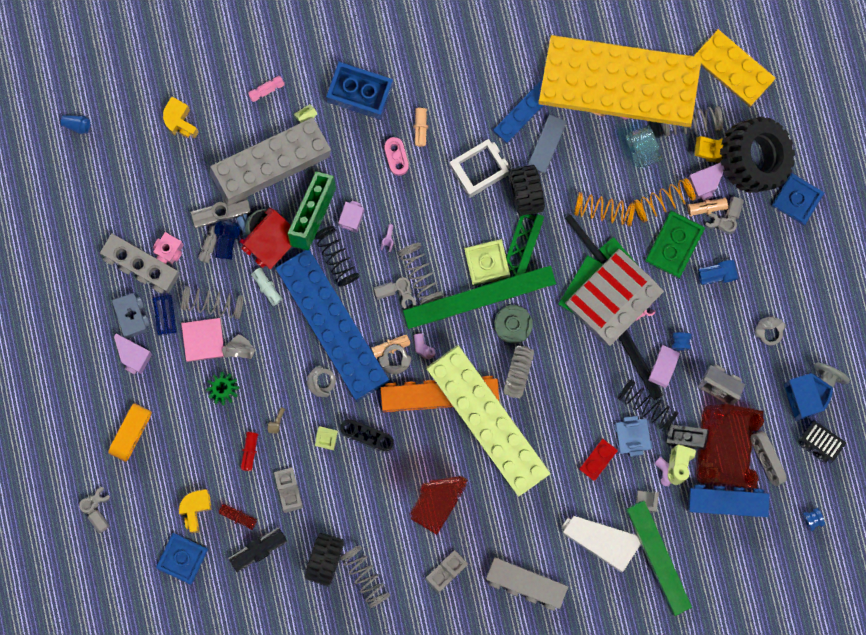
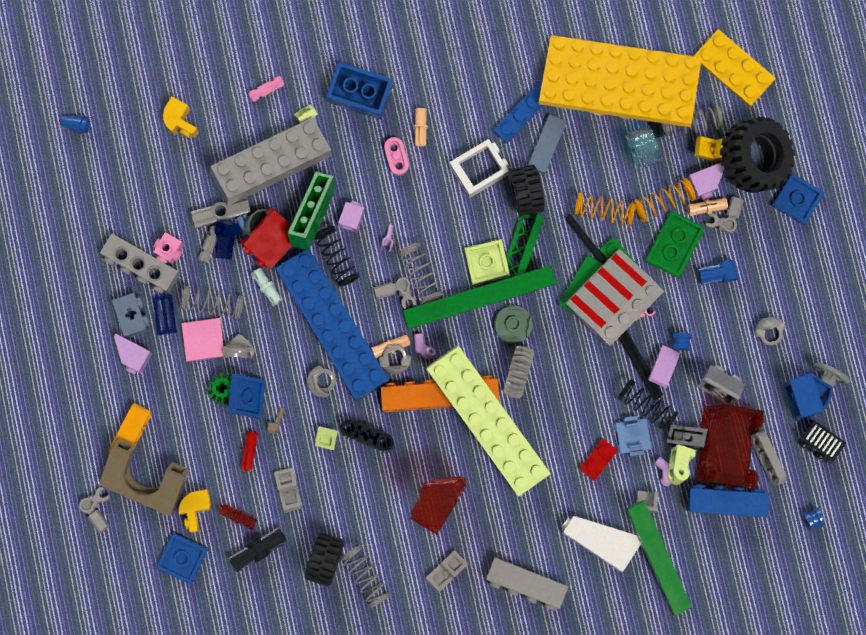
(118, 478): none -> dark tan arch
(246, 396): none -> blue plate

